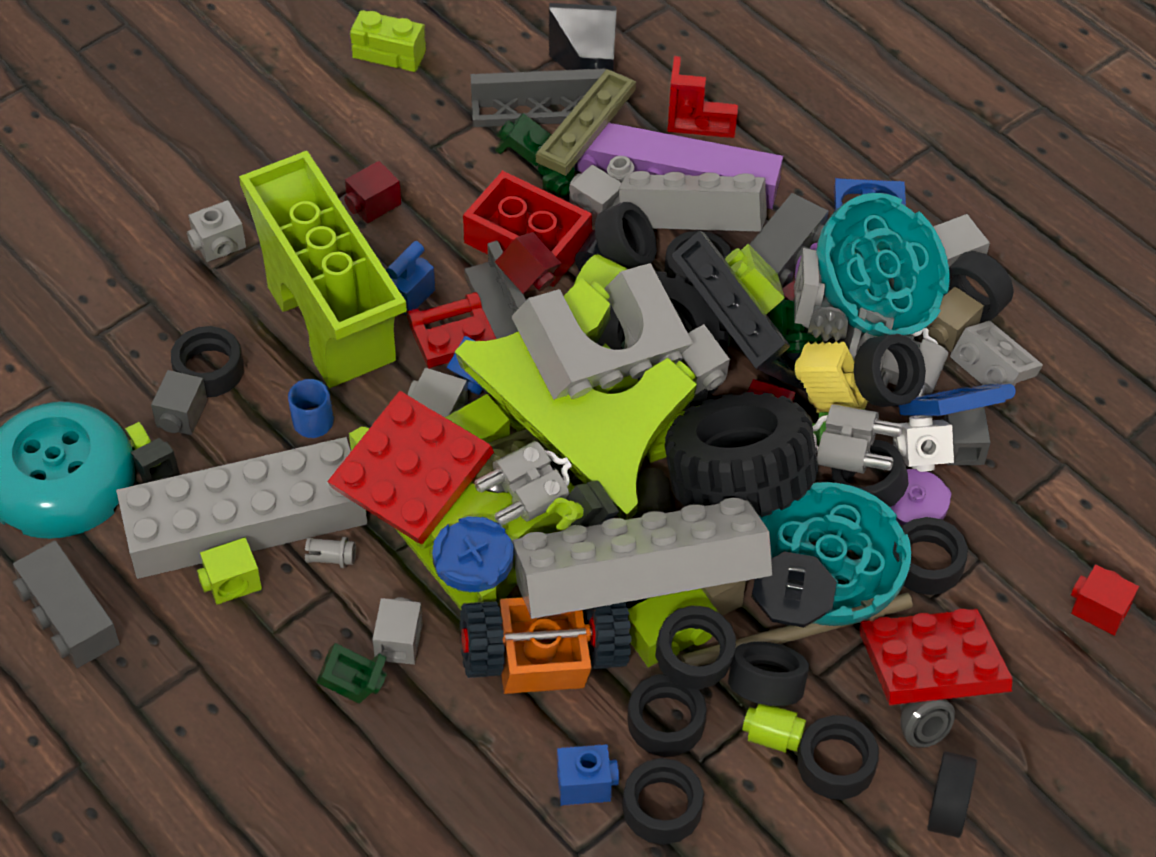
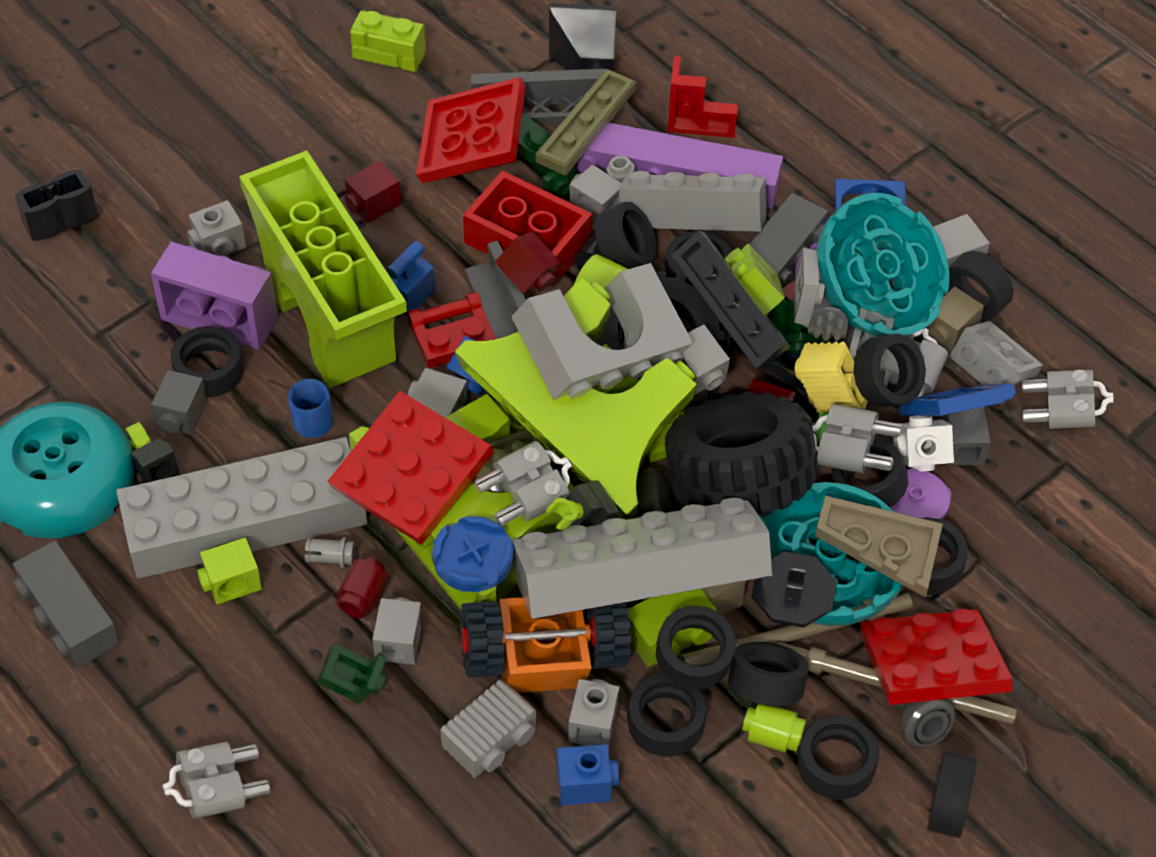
(56, 205): none -> black brick
(211, 779): none -> light grey piece
(215, 291): none -> medium lavender brick
(362, 587): none -> dark red brick
(471, 130): none -> red plate
(489, 729): none -> light grey brick
(593, 712): none -> light grey brick
(669, 772): black tyre -> none
(819, 662): none -> dark tan bar
(882, 539): none -> dark tan wing
(1069, 399): none -> light grey piece
(1103, 599): red brick -> none

